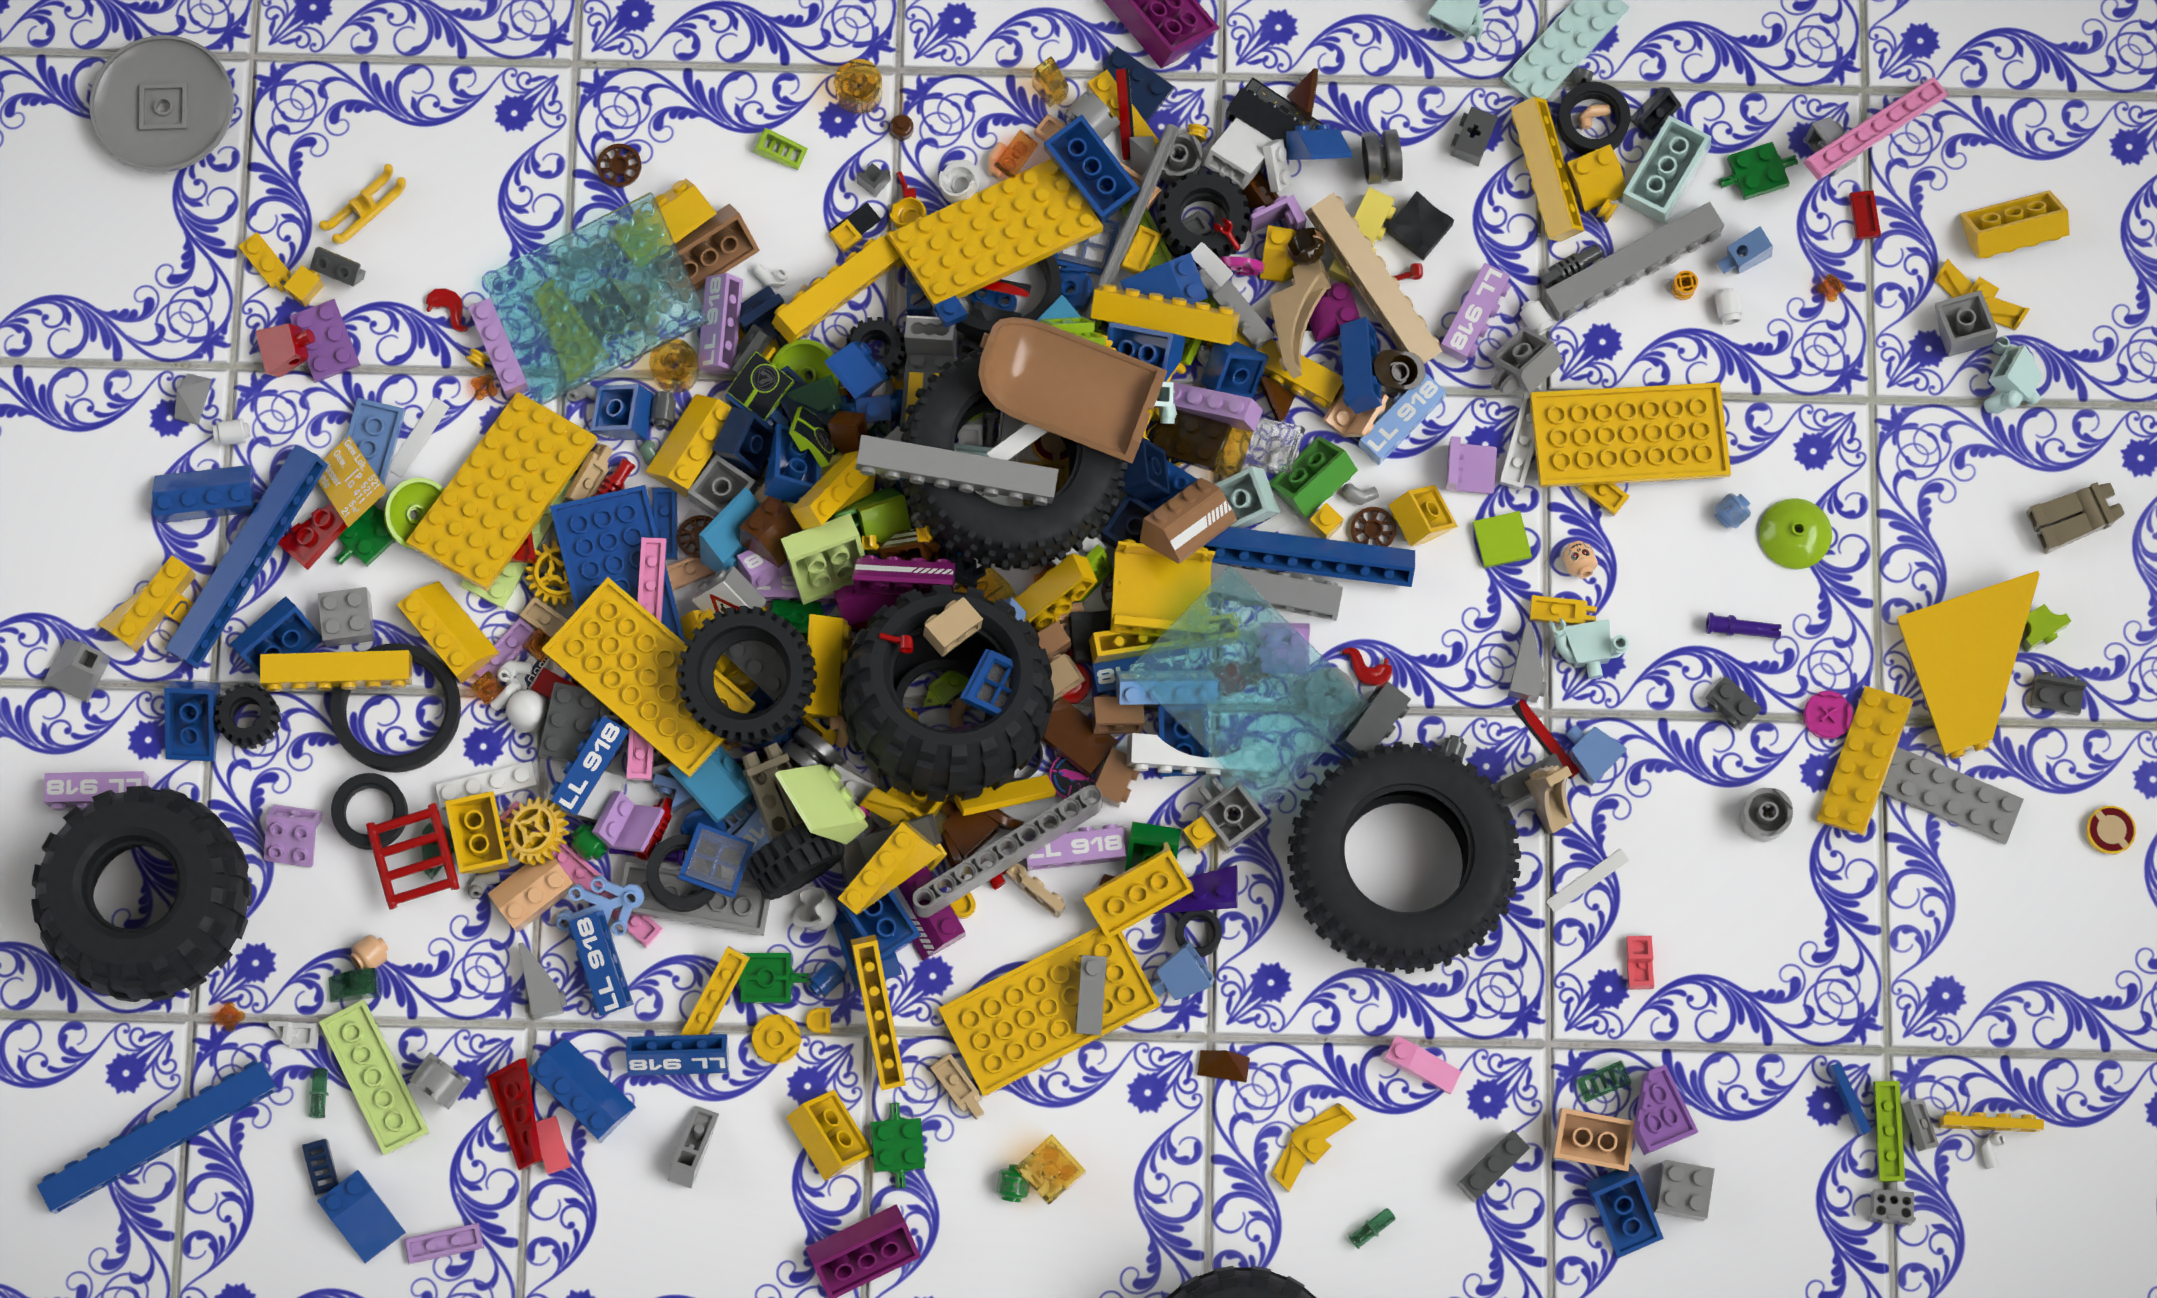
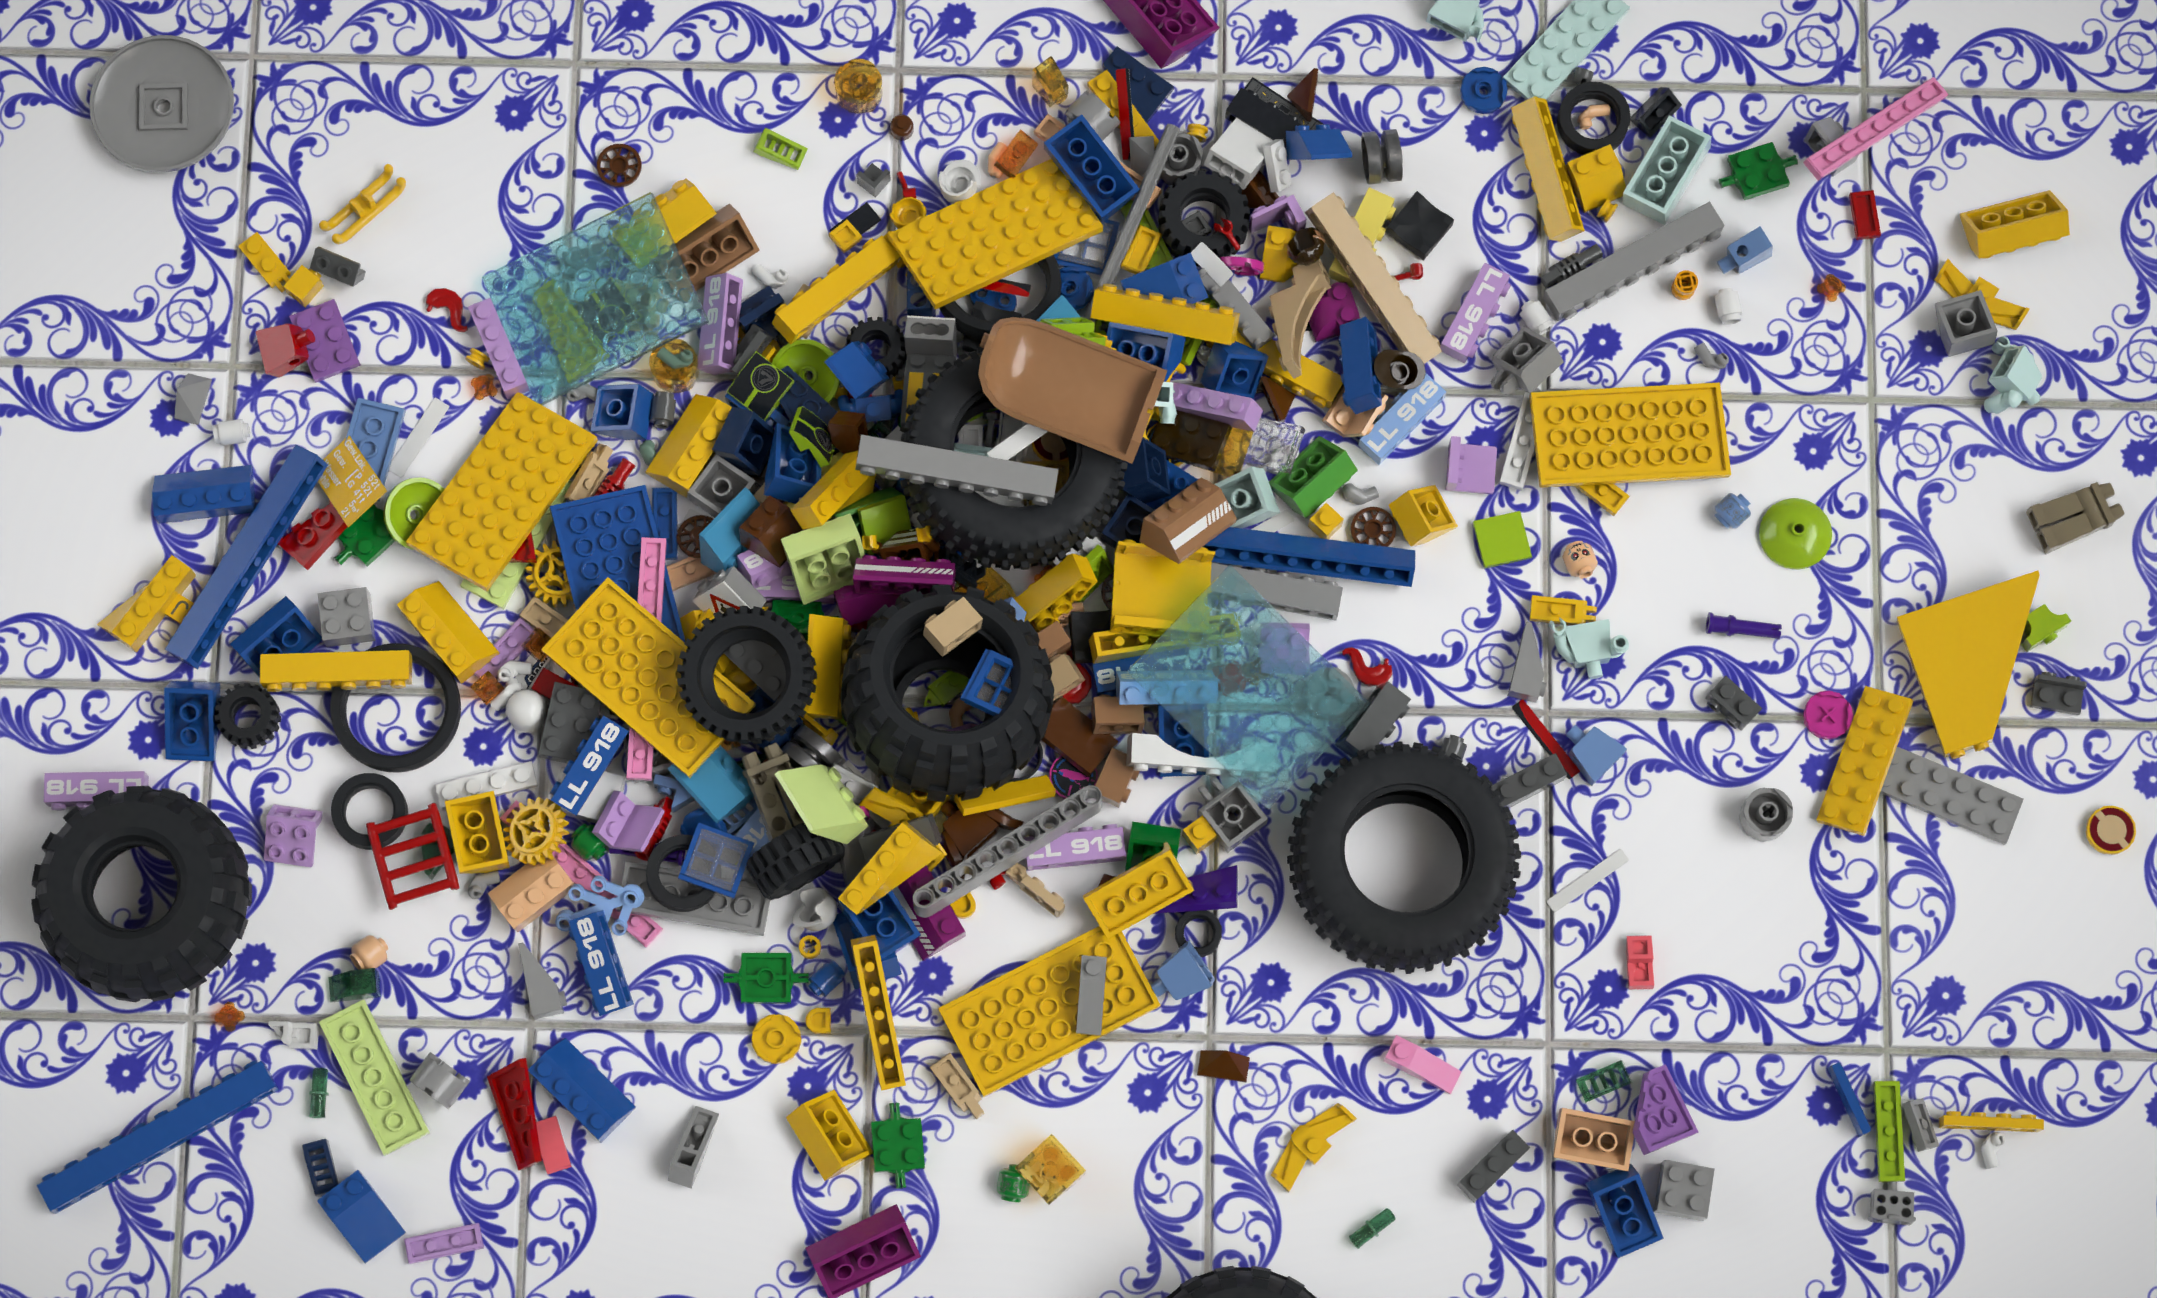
(77, 669): light grey slope -> none
(675, 361): none -> sand green arm
(677, 1054): blue brick -> none
(716, 993): yellow plate -> none
(808, 955): none -> yellow bush
(819, 395): clear green slope -> none
(841, 726): light nougat arm -> none
(905, 642): red hand -> none
(950, 311): blue plate -> none
(1470, 148): dark grey brick -> none
(1486, 79): none -> blue plate
(1549, 793): tan arch -> none
(1711, 360): none -> light grey arm

